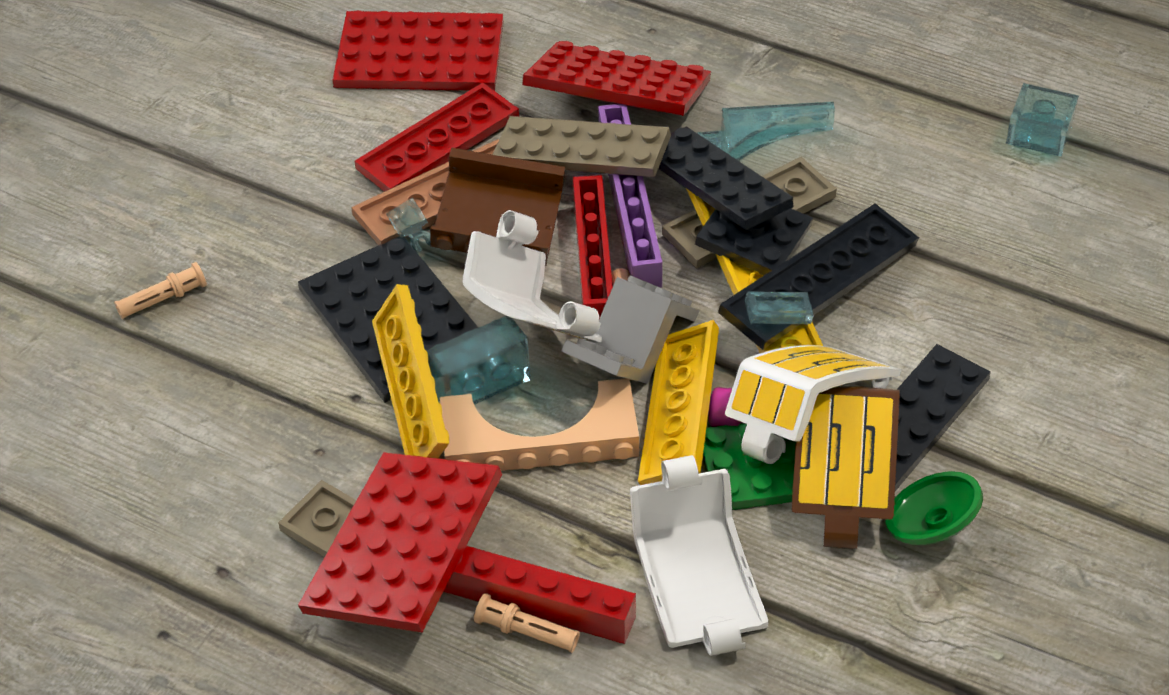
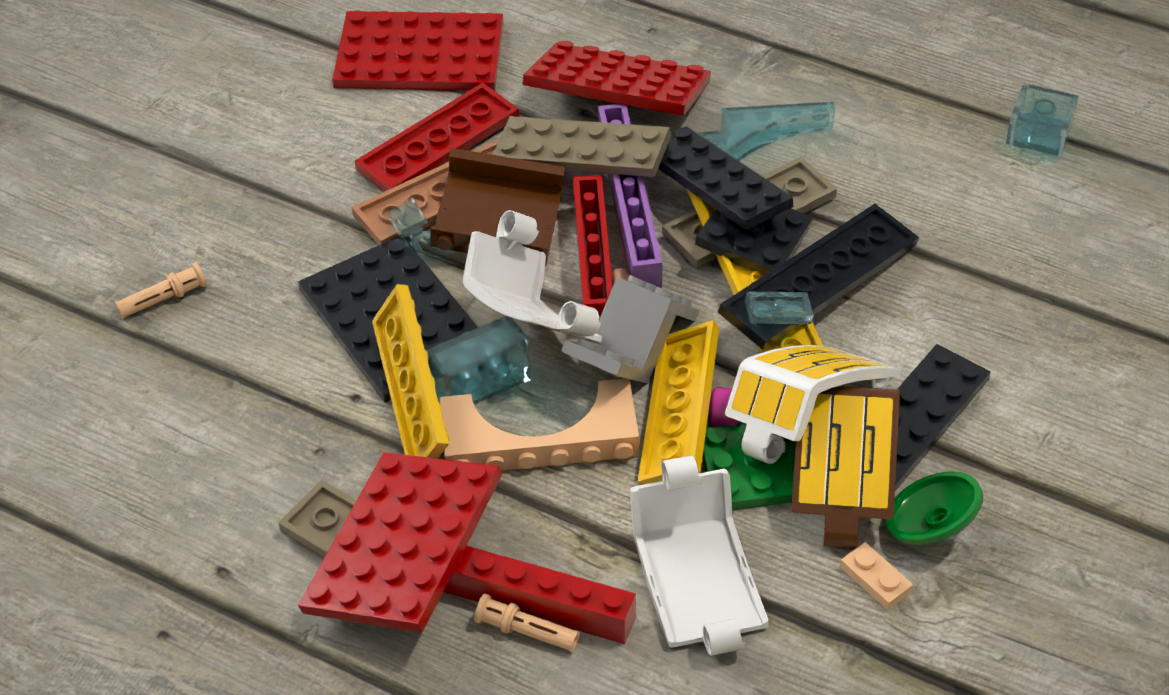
(876, 576): none -> light nougat plate

